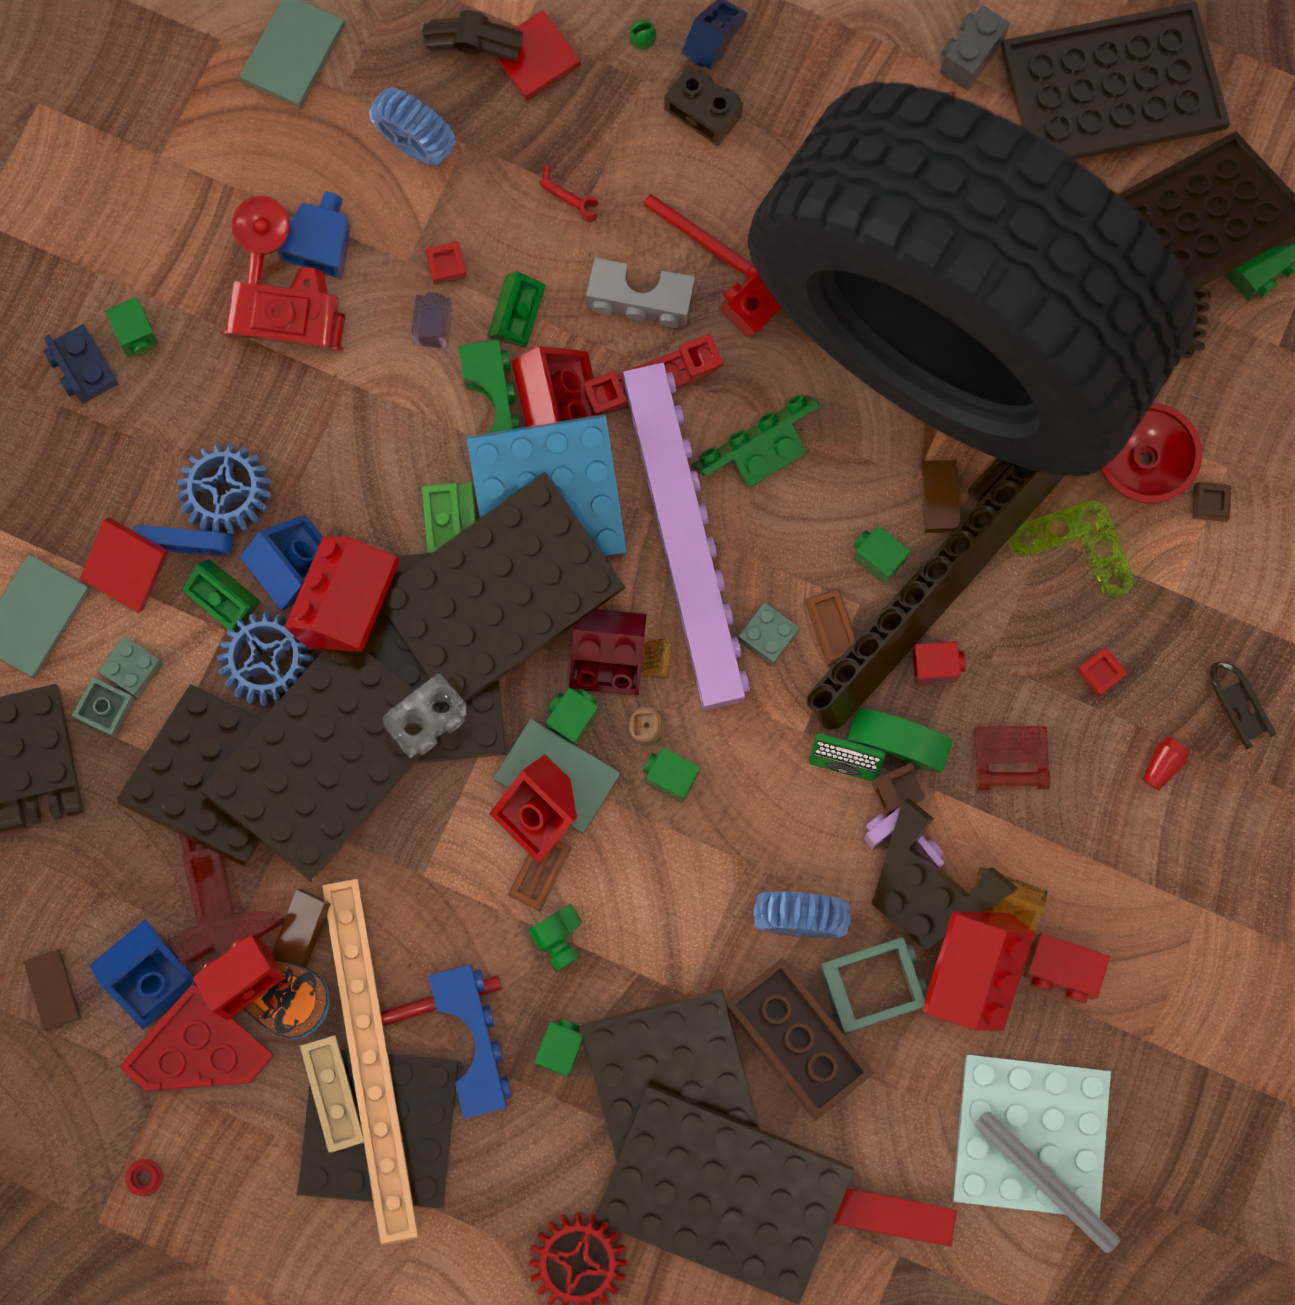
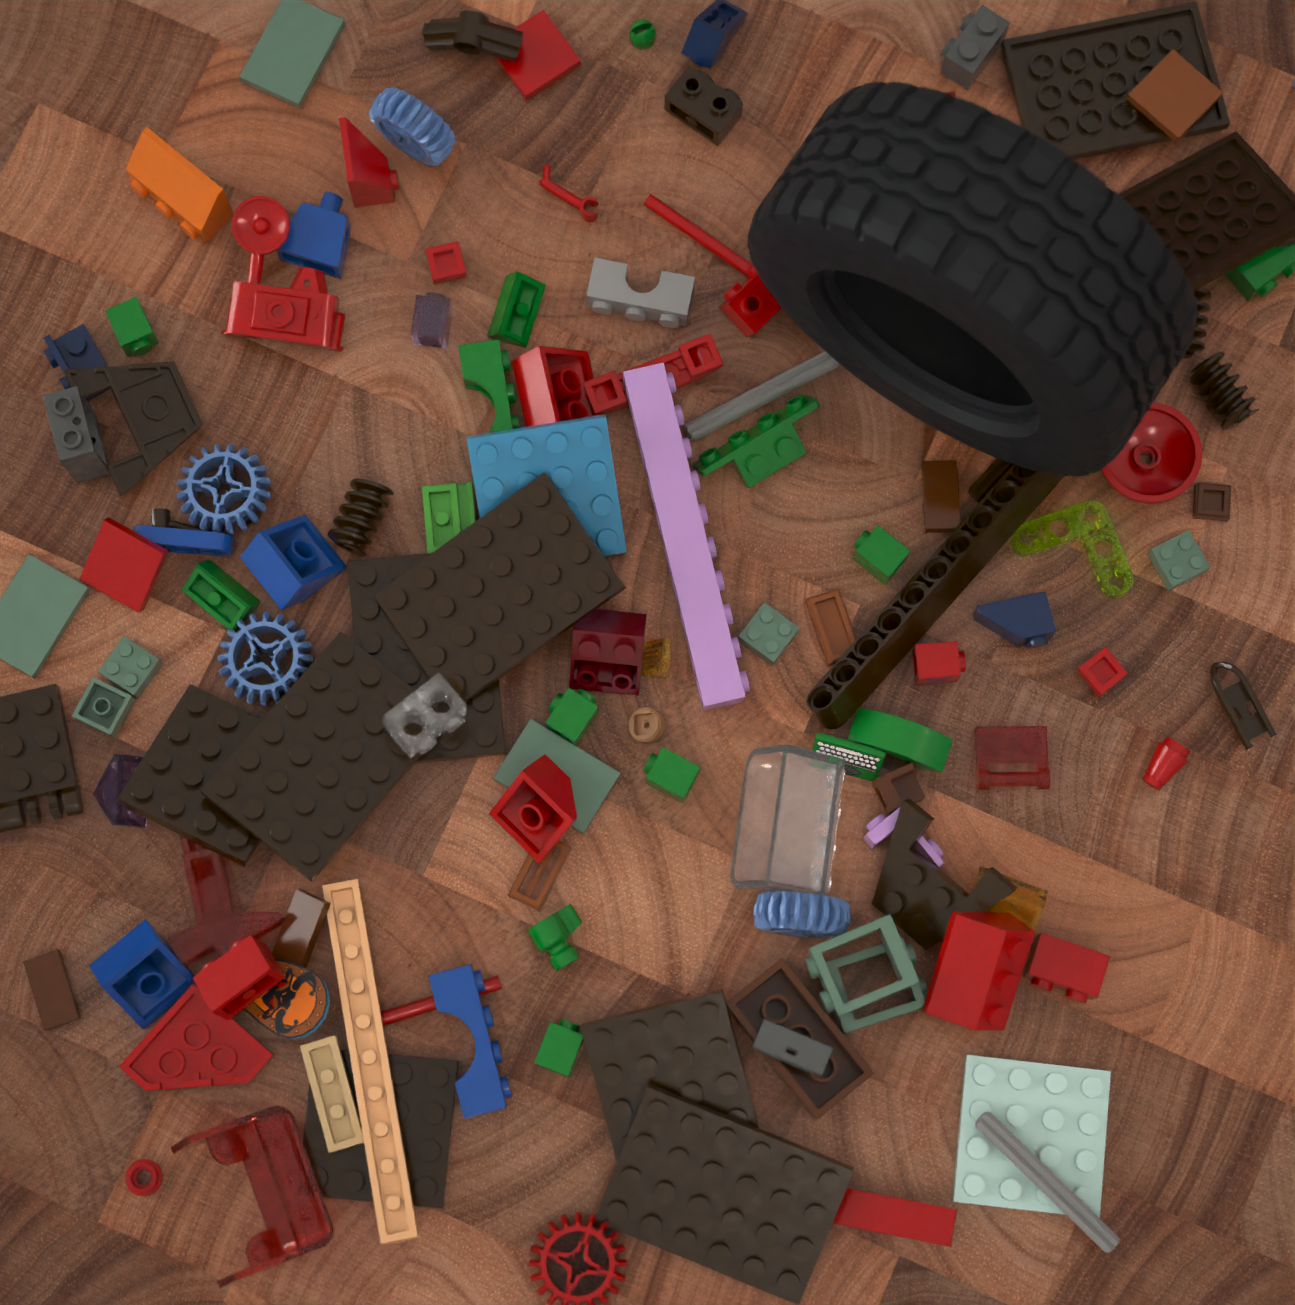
(73, 428): none -> dark grey window
(111, 785): none -> slope
(154, 408): none -> dark brown wing
(162, 518): none -> dark brown hand
(177, 187): none -> orange slope
(281, 1183): none -> clear red windscreen
(341, 595): red slope -> none
(358, 515): none -> dark brown piece
(366, 168): none -> red slope
(760, 396): none -> light grey axle
(787, 820): none -> clear windscreen
(809, 1053): none -> dark grey piece
(896, 953): none -> sand green window
(1019, 619): none -> dark blue slope
(1174, 95): none -> dark orange tile
(1178, 560): none -> sand green piece
(1222, 391): none -> dark brown piece

